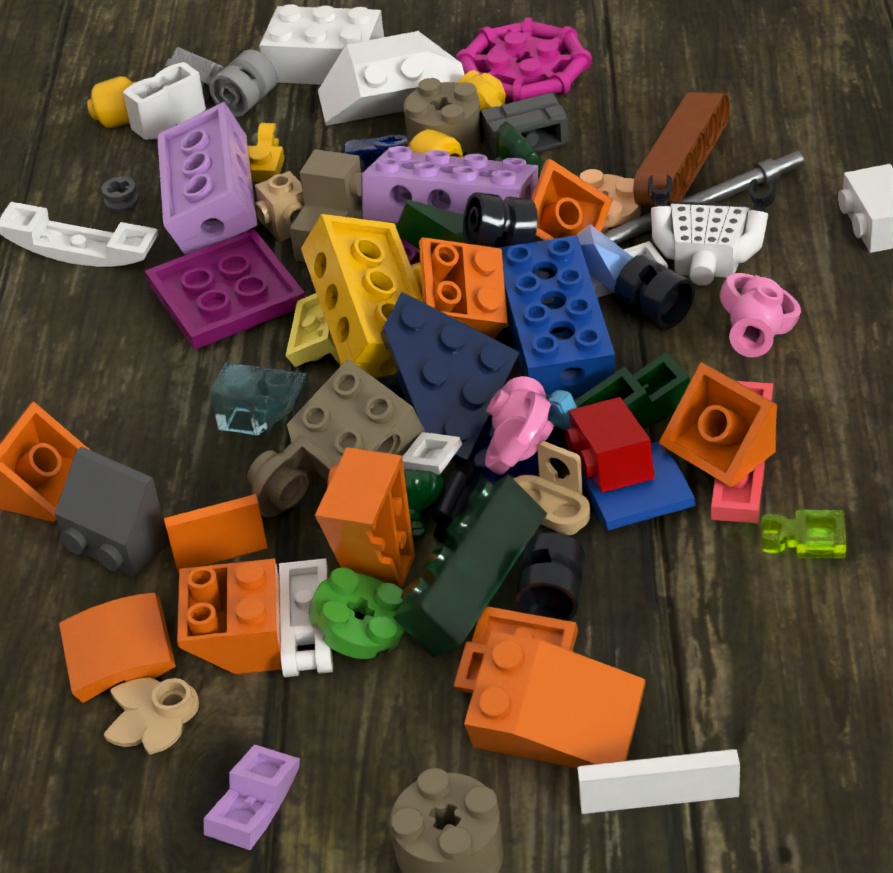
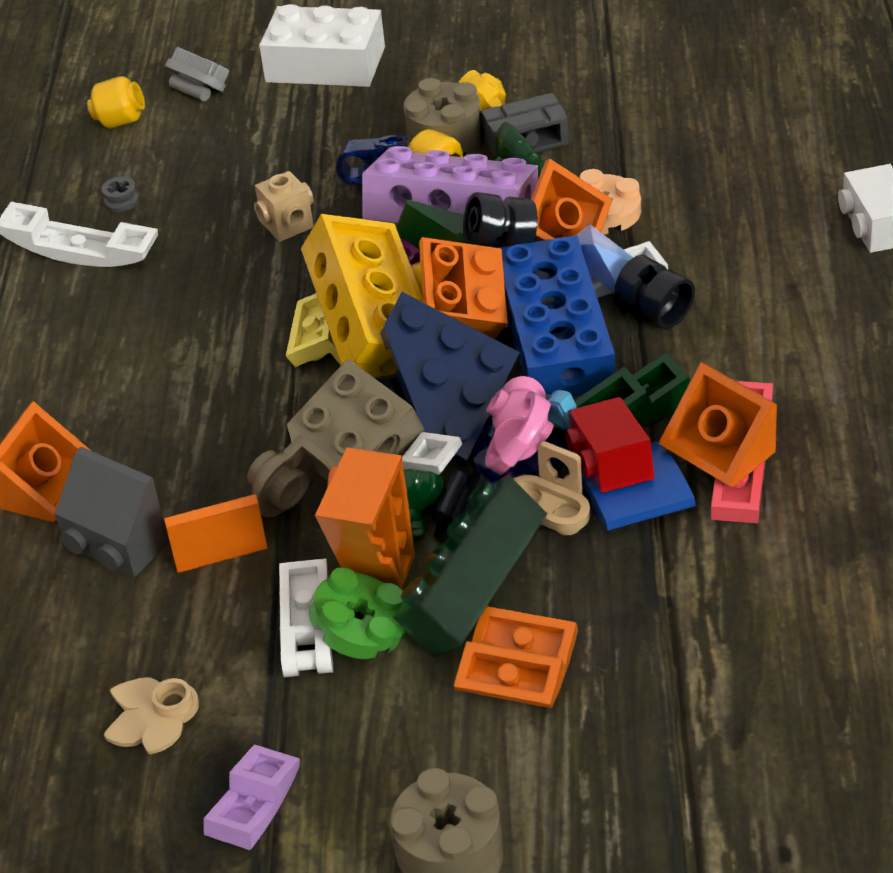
(116, 644): orange slope -> none
(164, 100): white brick -> none
(206, 179): lavender brick -> none
(224, 288): magenta plate -> none
(231, 615): orange slope -> none
(244, 82): light grey wheel -> none
(254, 397): clear light blue slope -> none
(267, 156): yellow plate -> none
(329, 187): dark tan brick -> none
(379, 75): white wedge -> none
(523, 59): dark pink plate -> none
(551, 576): black wheel -> none
(551, 704): orange slope -> none
(659, 781): white tile -> none
(683, 146): dark orange beam -> none
(708, 237): white torso -> none
(757, 312): bright pink piece -> none
(763, 171): flat silver bar -> none
(812, 533): clear neon green plate -> none

